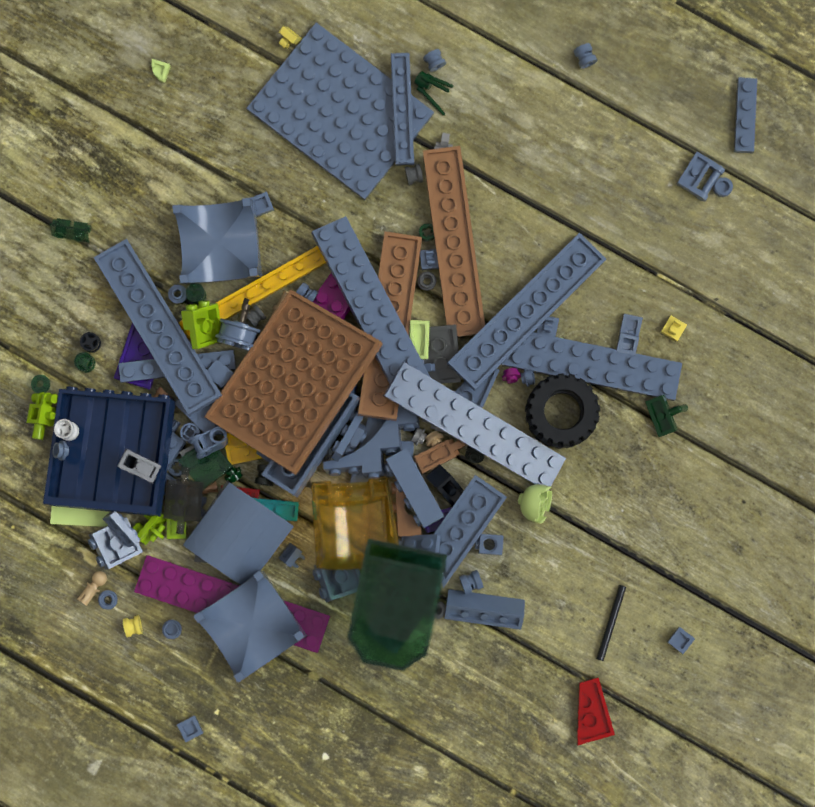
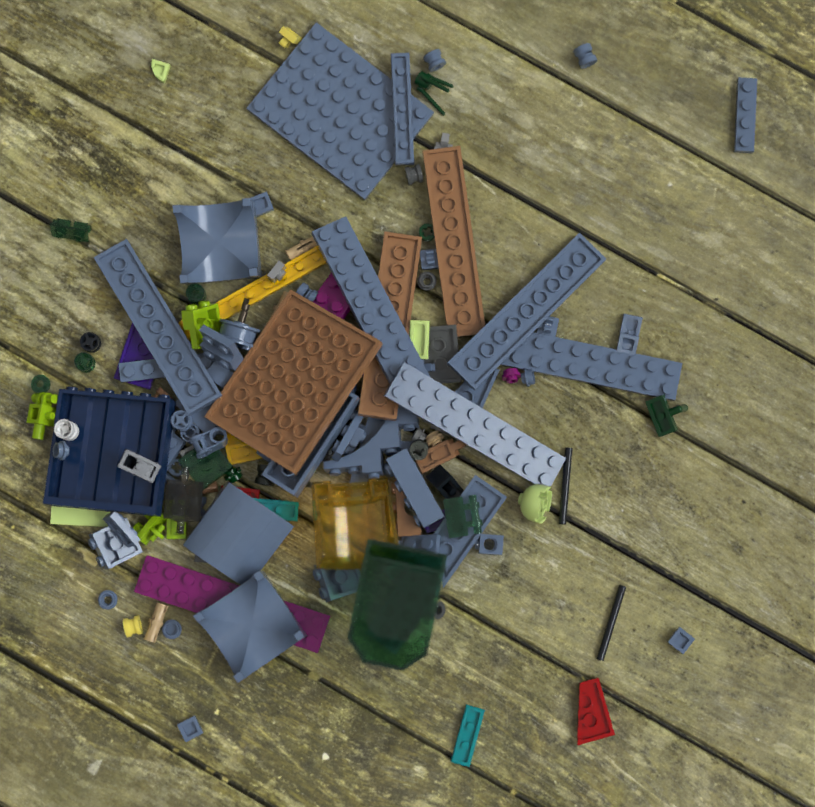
(98, 579): tan pin -> none
(156, 622): none -> tan pin
(179, 417): none -> sand blue wheel
(181, 298): sand blue plate -> none
(220, 348): none -> sand blue plate
(255, 315): dark grey wheel -> none
(277, 272): none -> light grey plate
(290, 555): sand blue tile -> none
(302, 247): none -> tan pin
(420, 448): none -> pearl dark grey wheel
(456, 516): none -> clear green plate
(467, 735): none -> teal tile
(471, 582): sand blue wheel -> none
(473, 456): pearl dark grey plate -> none
(485, 609): sand blue panel -> none
(562, 385): black tyre -> none
(565, 486): none -> black bar
(673, 328): light yellow tile -> none
(694, 173): sand blue plate -> none
(723, 187): sand blue tile -> none

